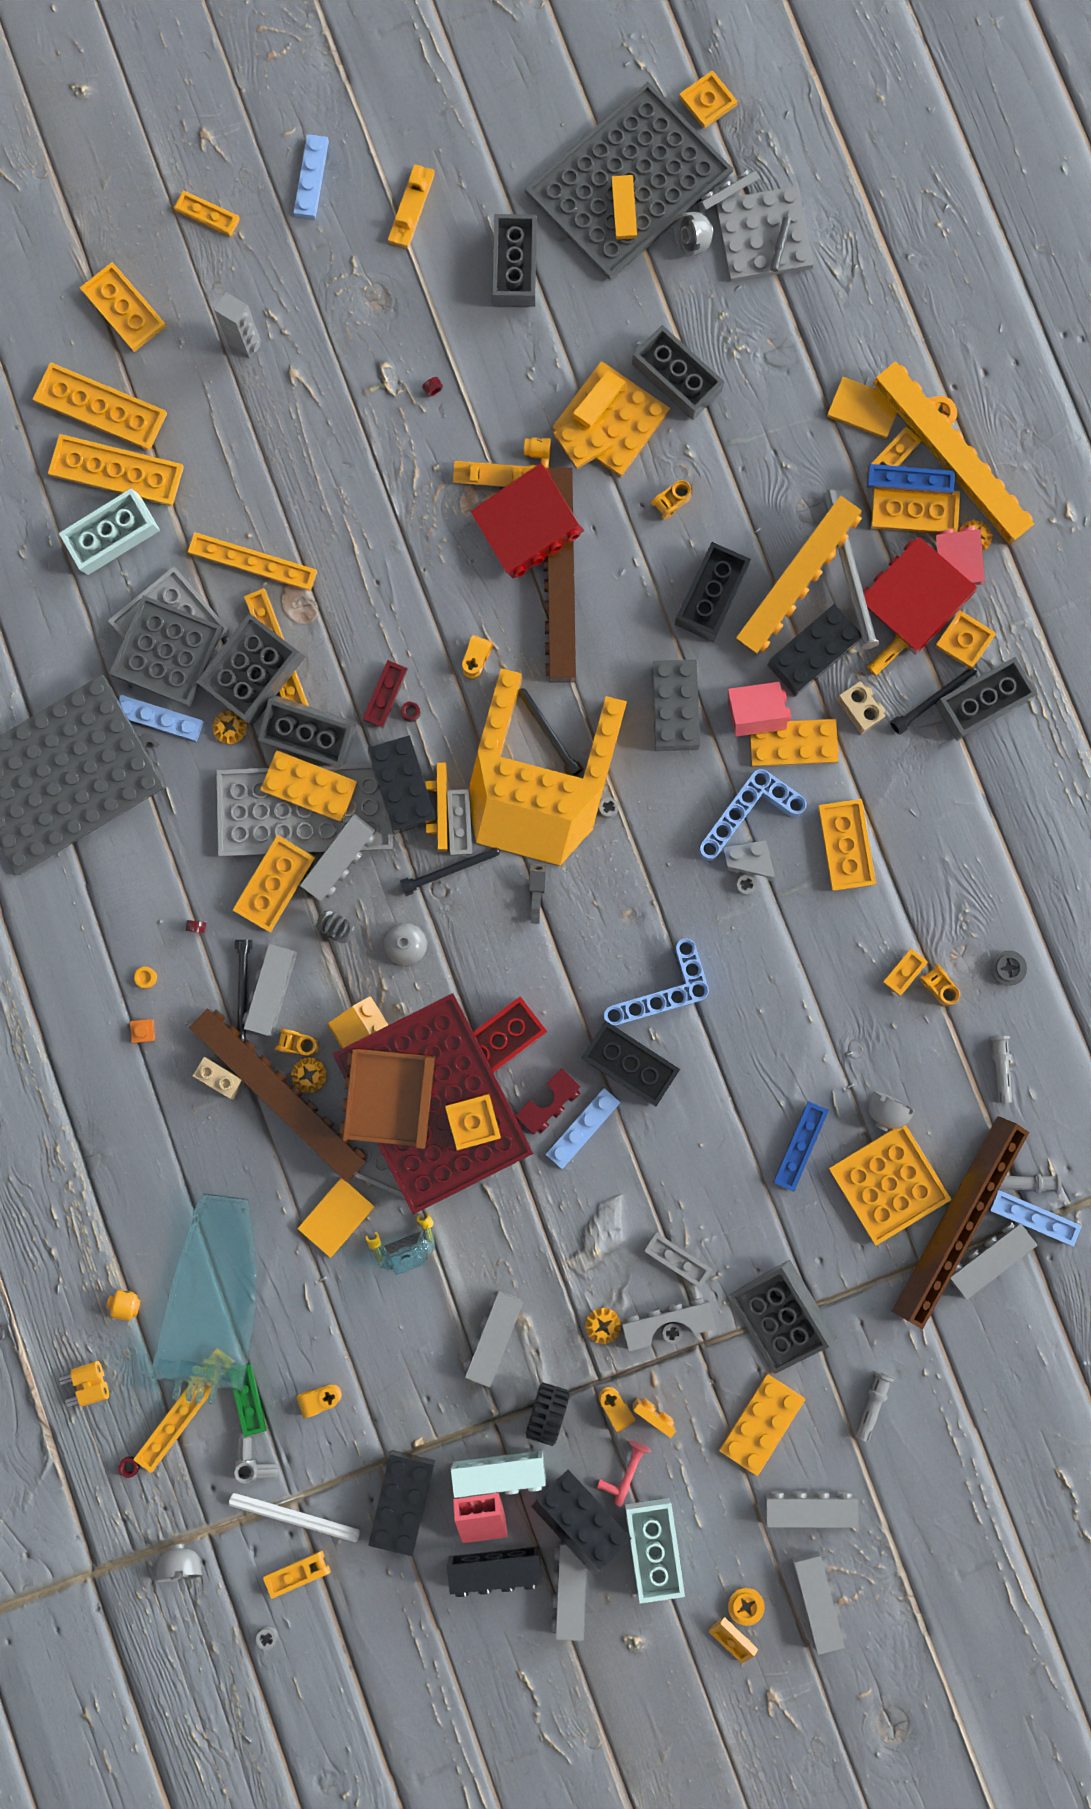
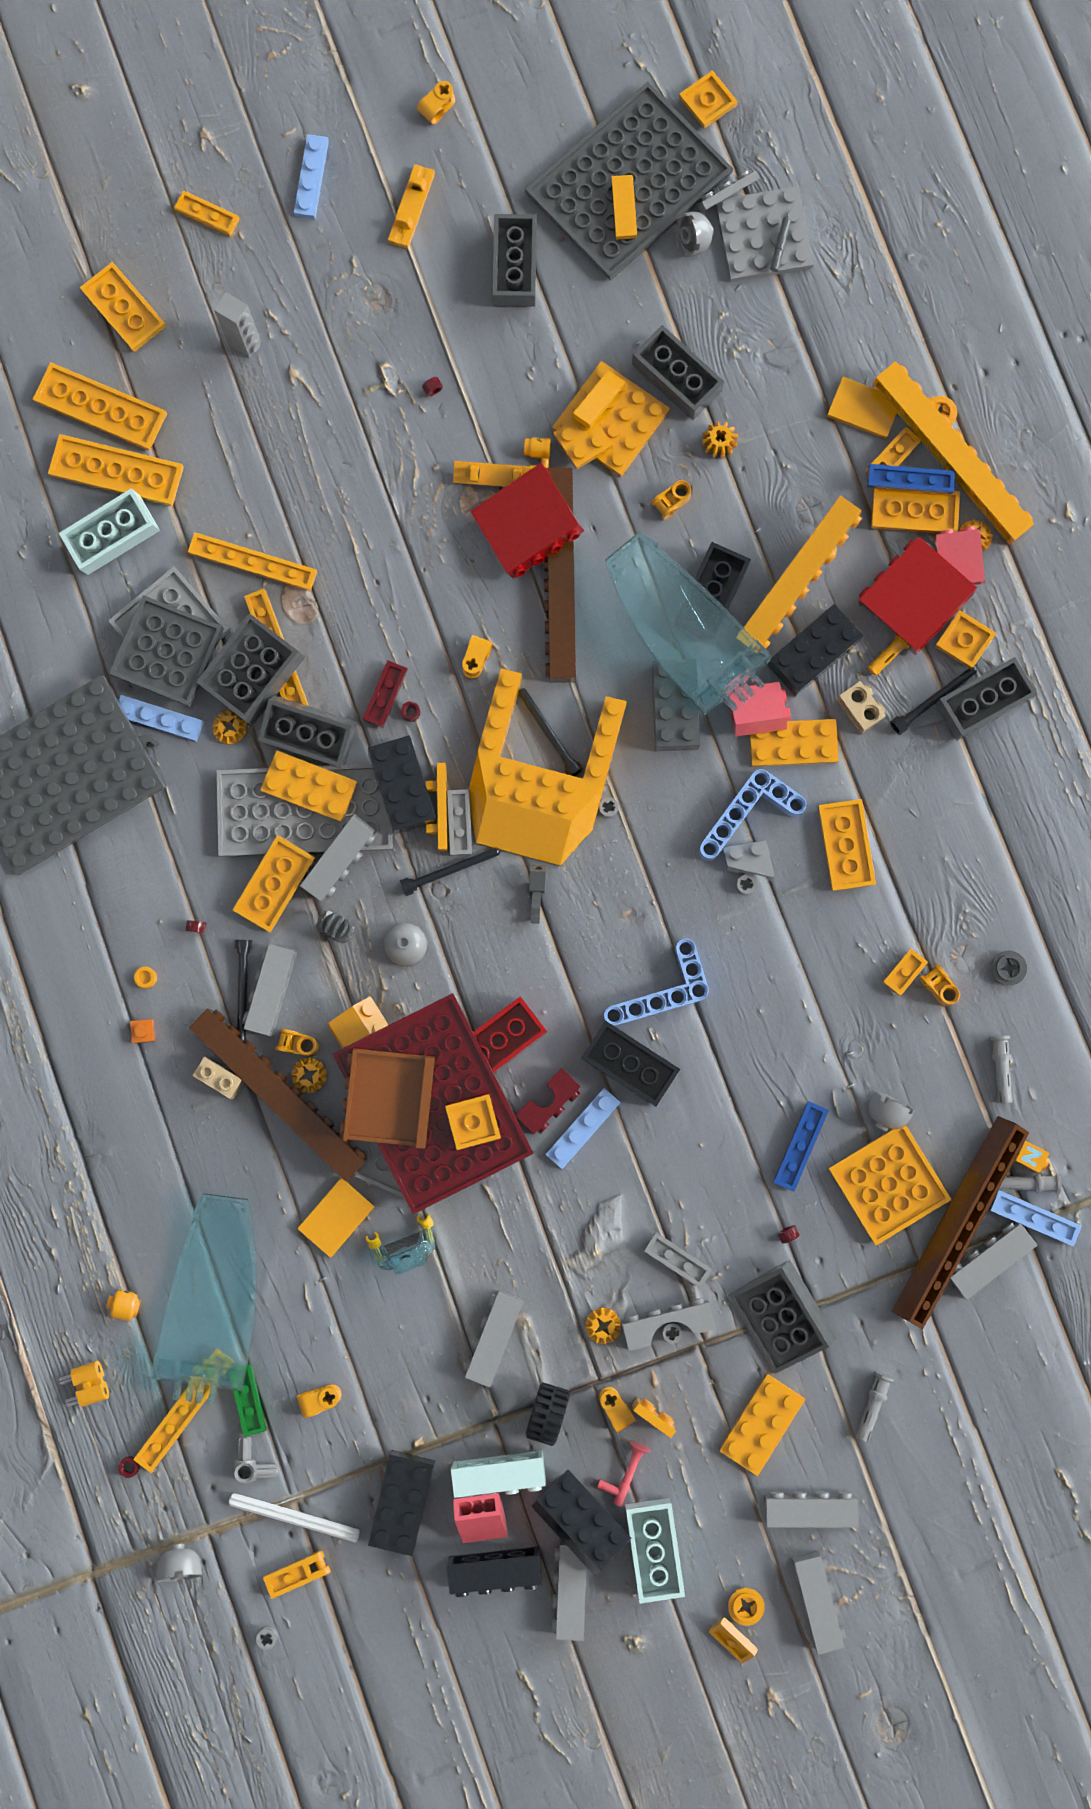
(437, 102): none -> light orange piece
(685, 626): none -> clear light blue windscreen
(721, 432): none -> light orange gear
(788, 1234): none -> dark red axle
(854, 584): light grey axle -> none
(1032, 1157): none -> light orange brick

